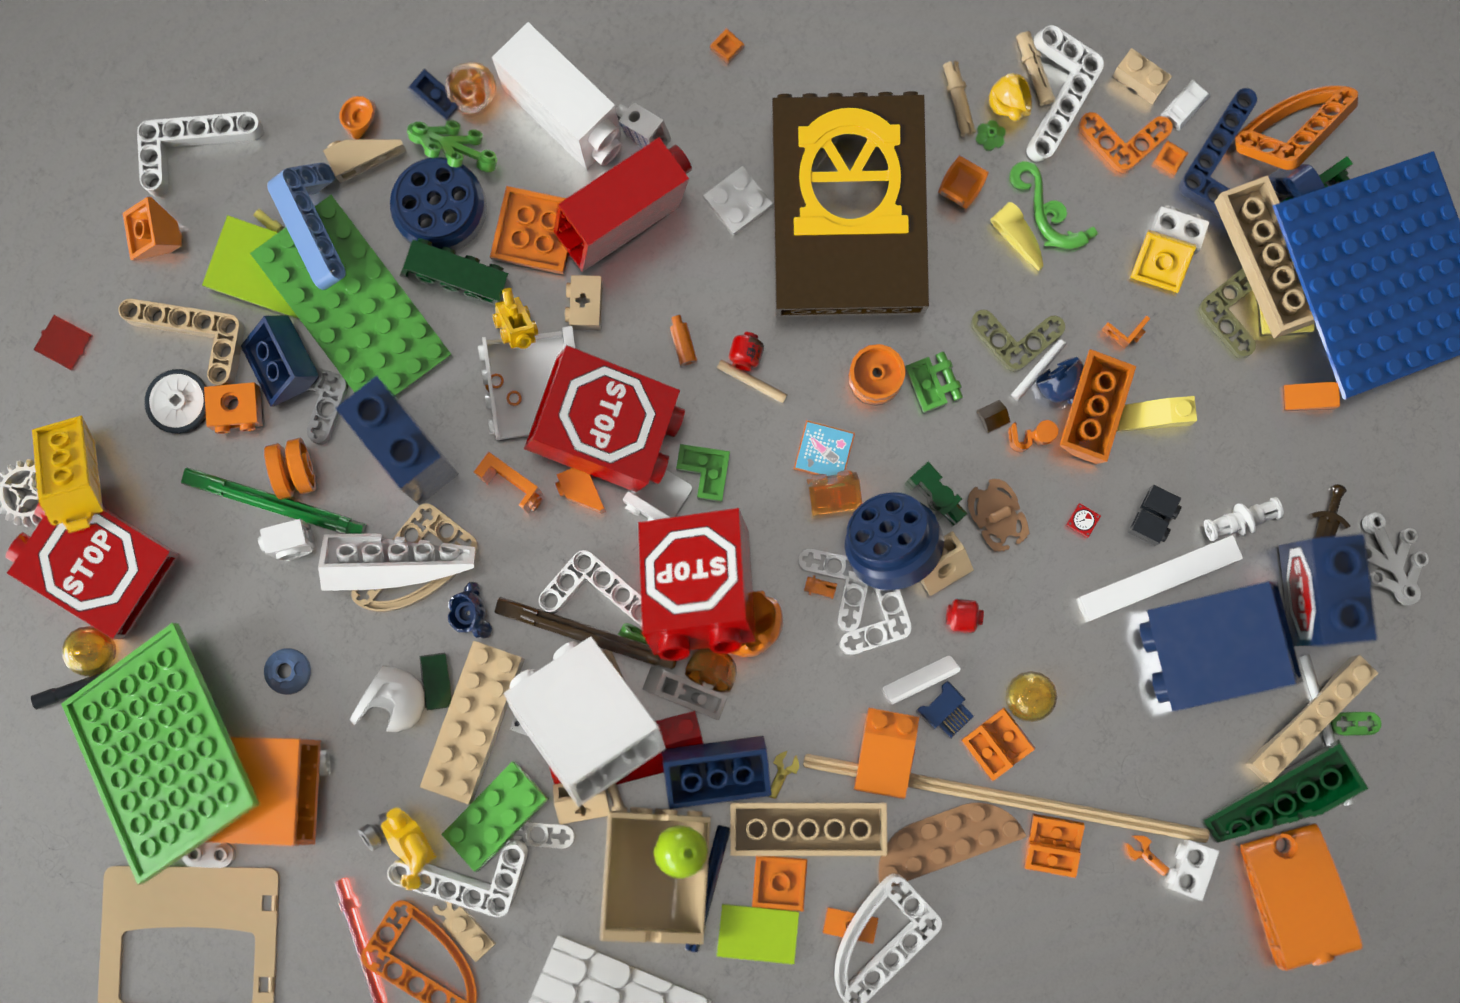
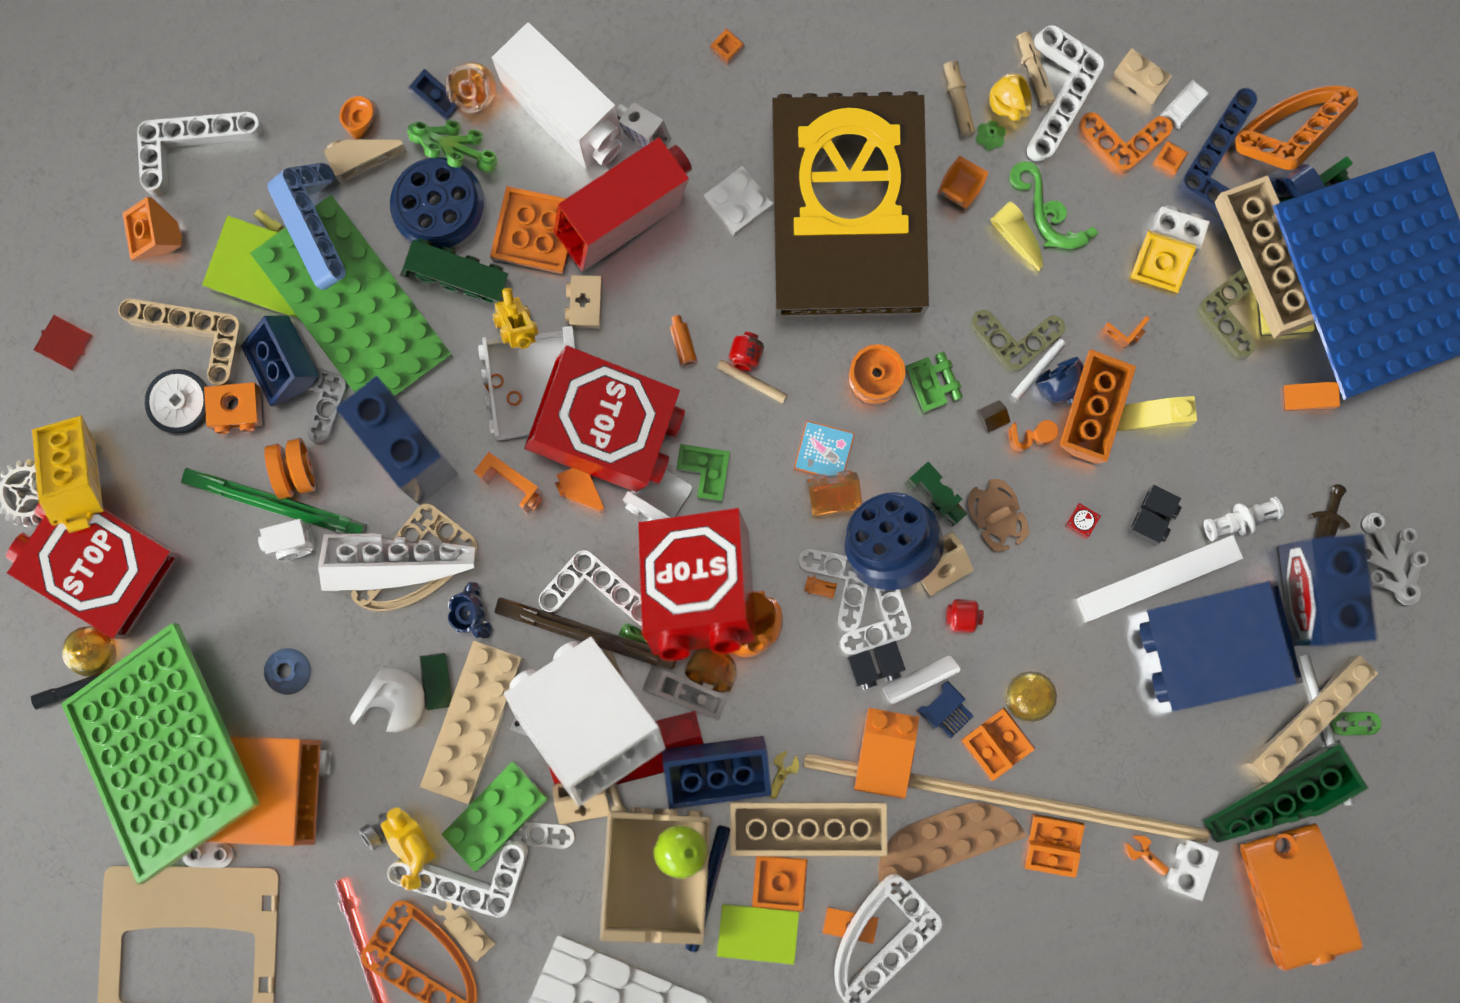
(888, 661): none -> black piece

